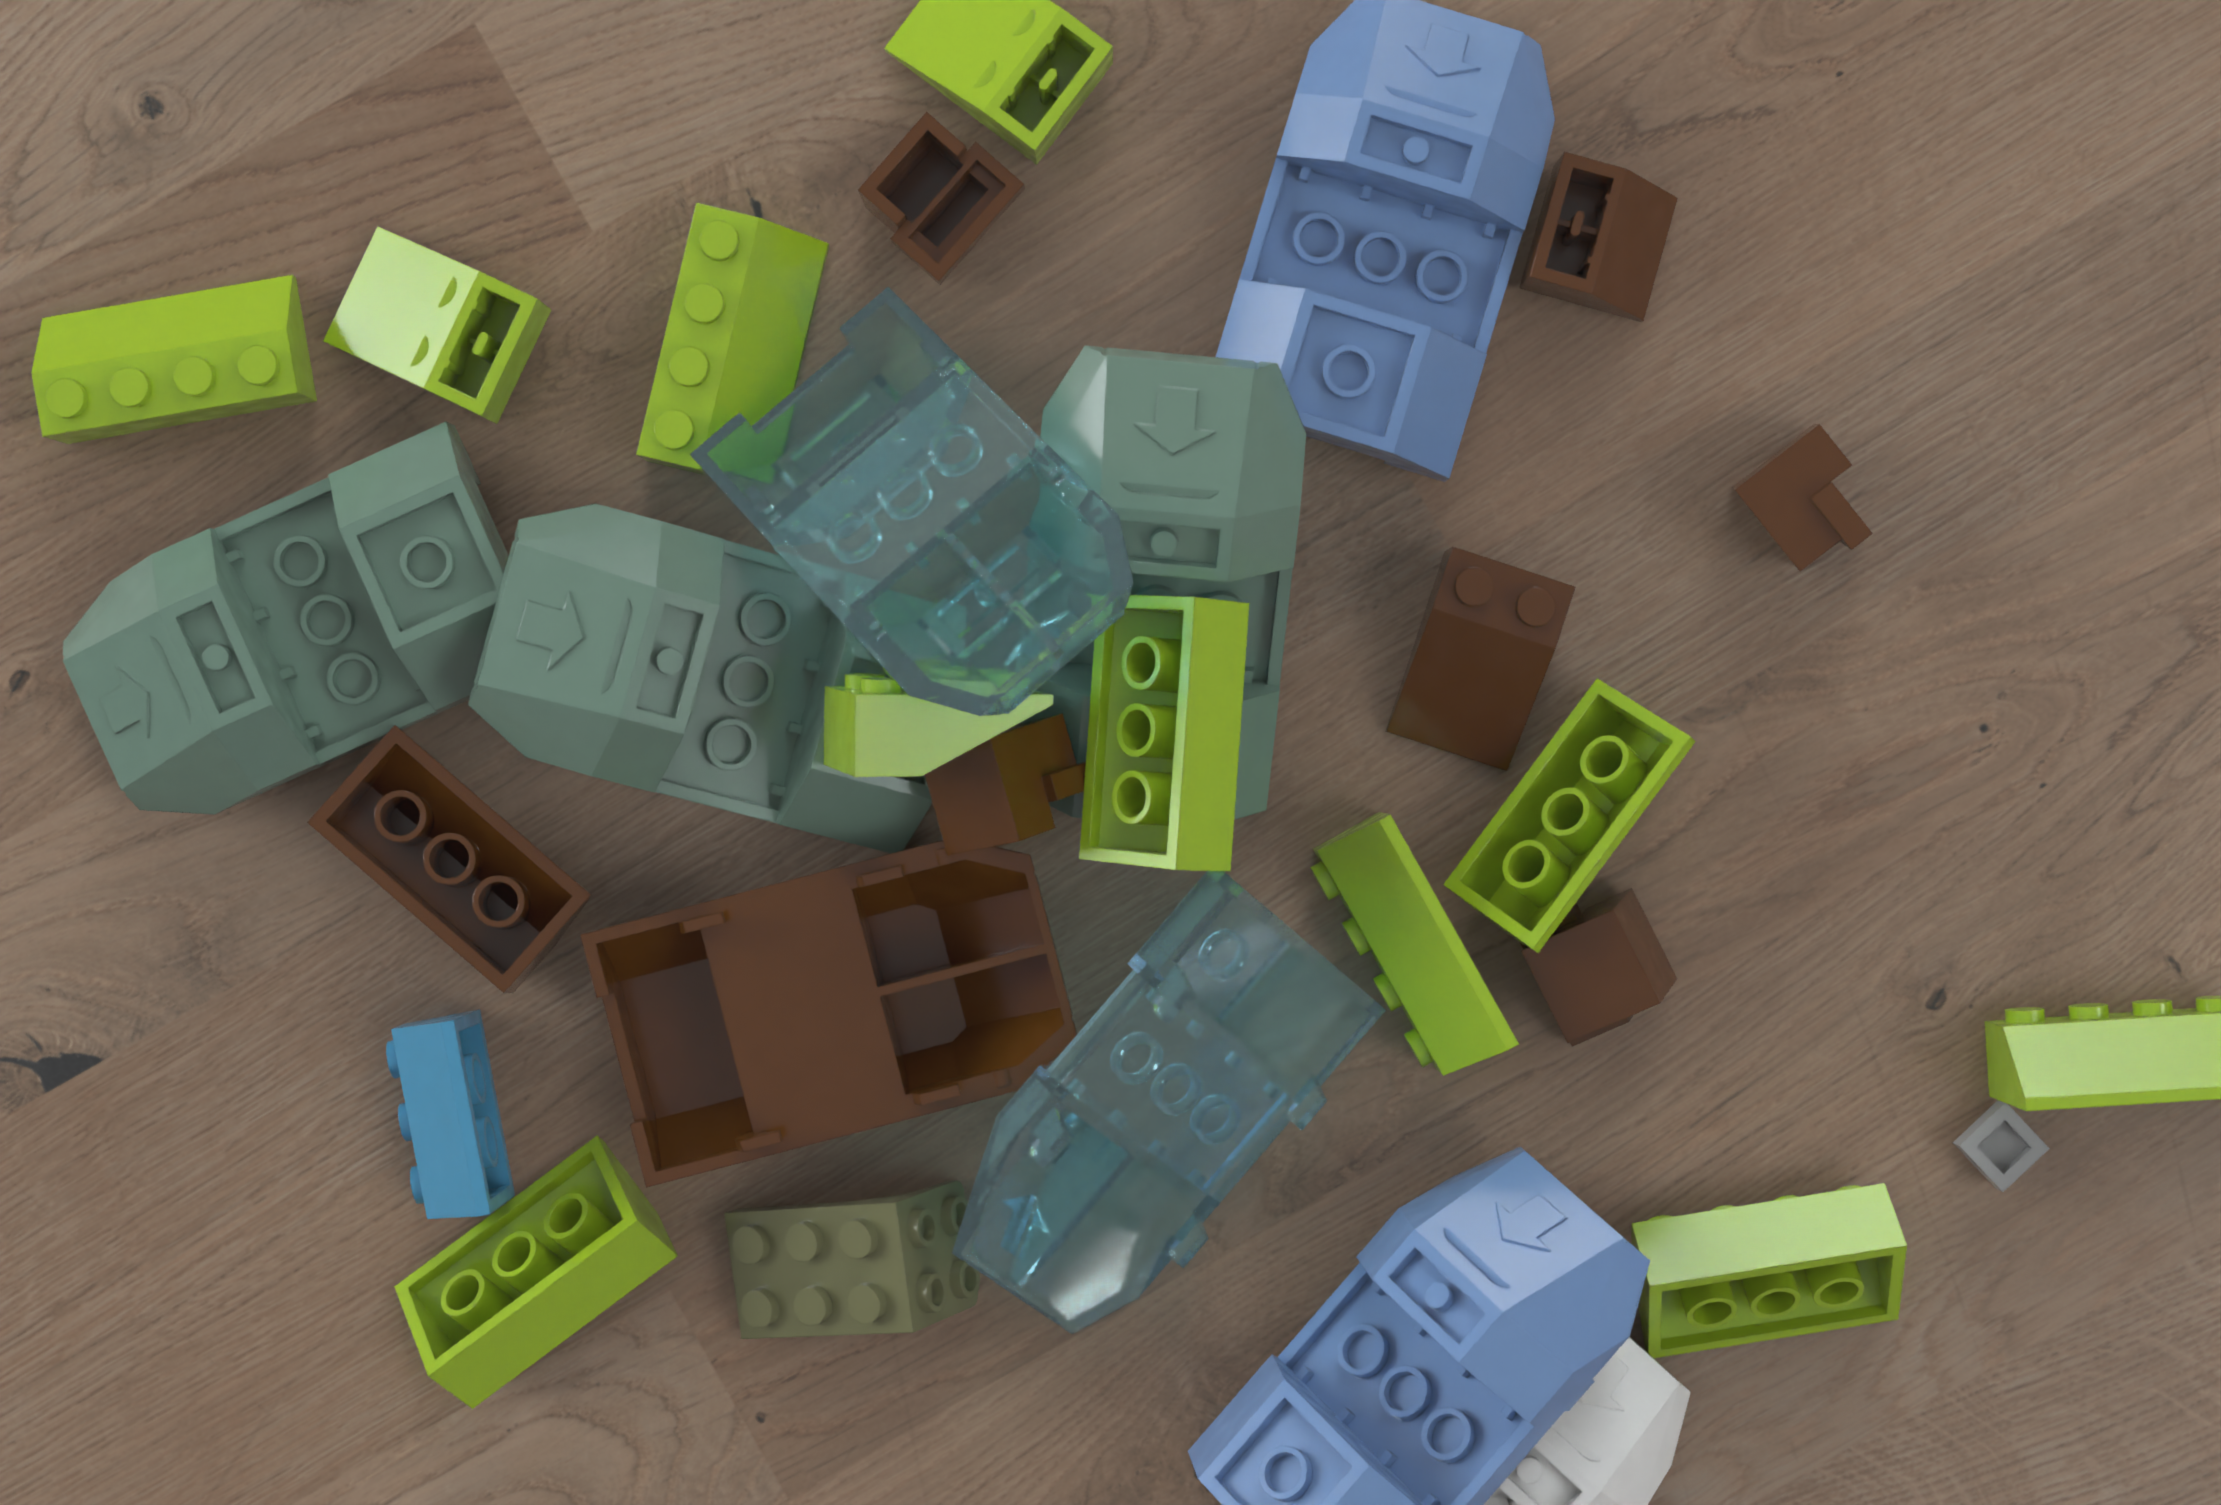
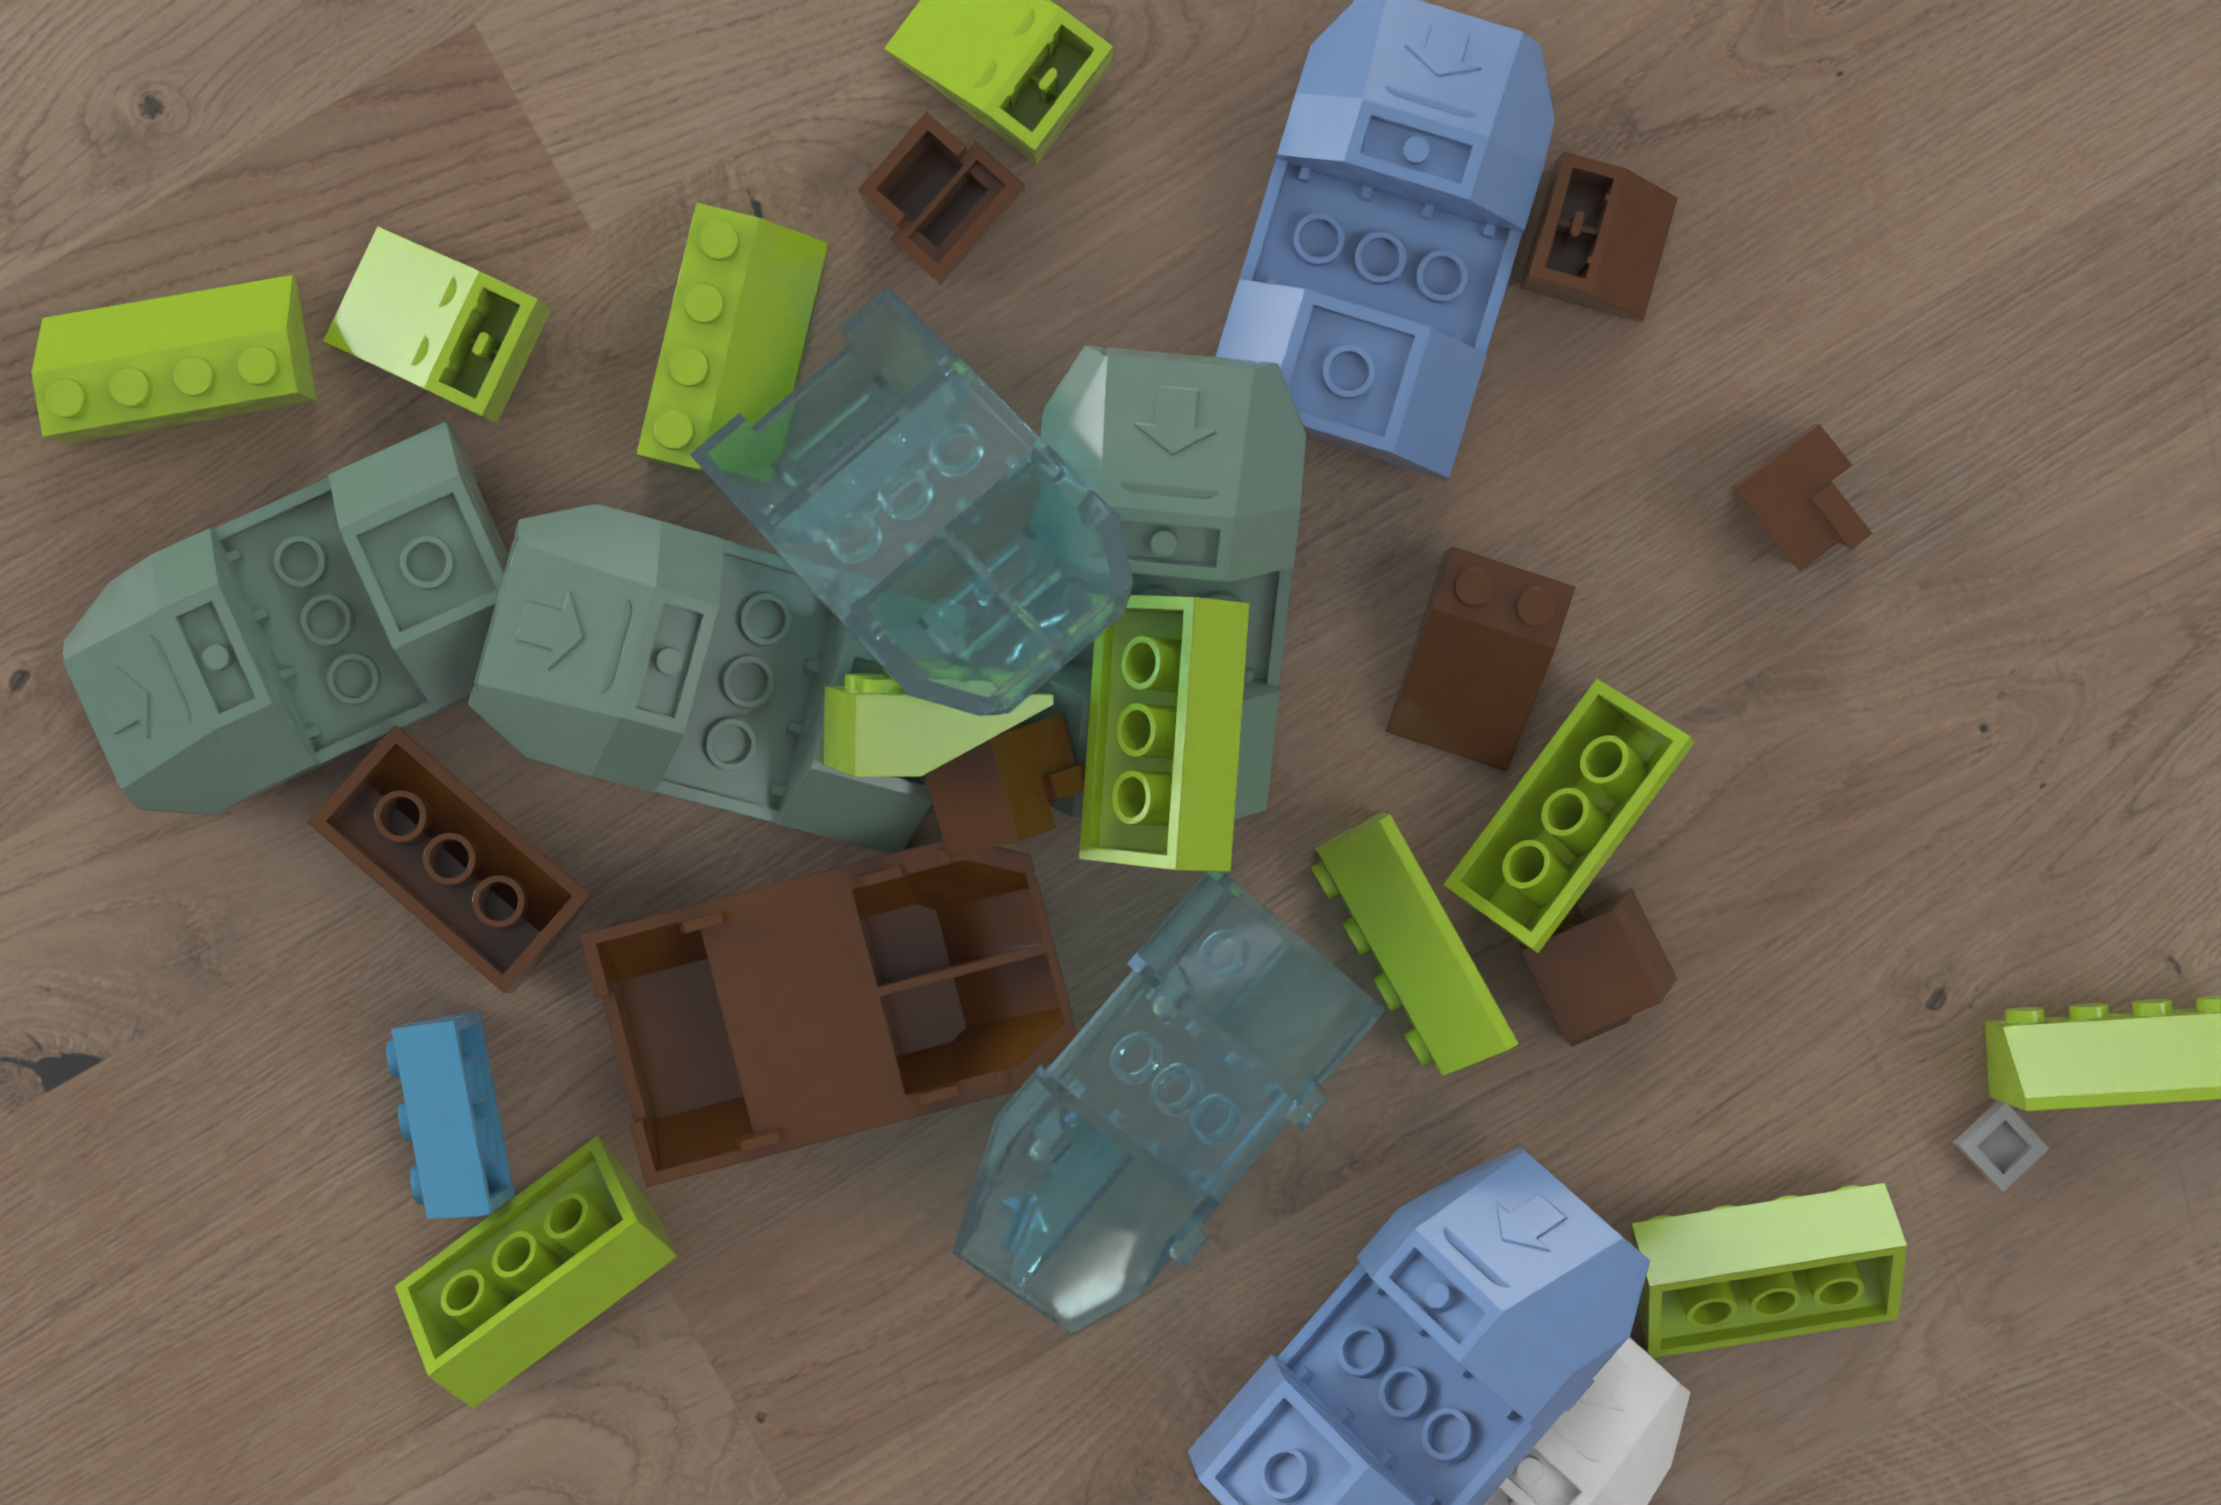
(850, 1265): olive bracket -> none

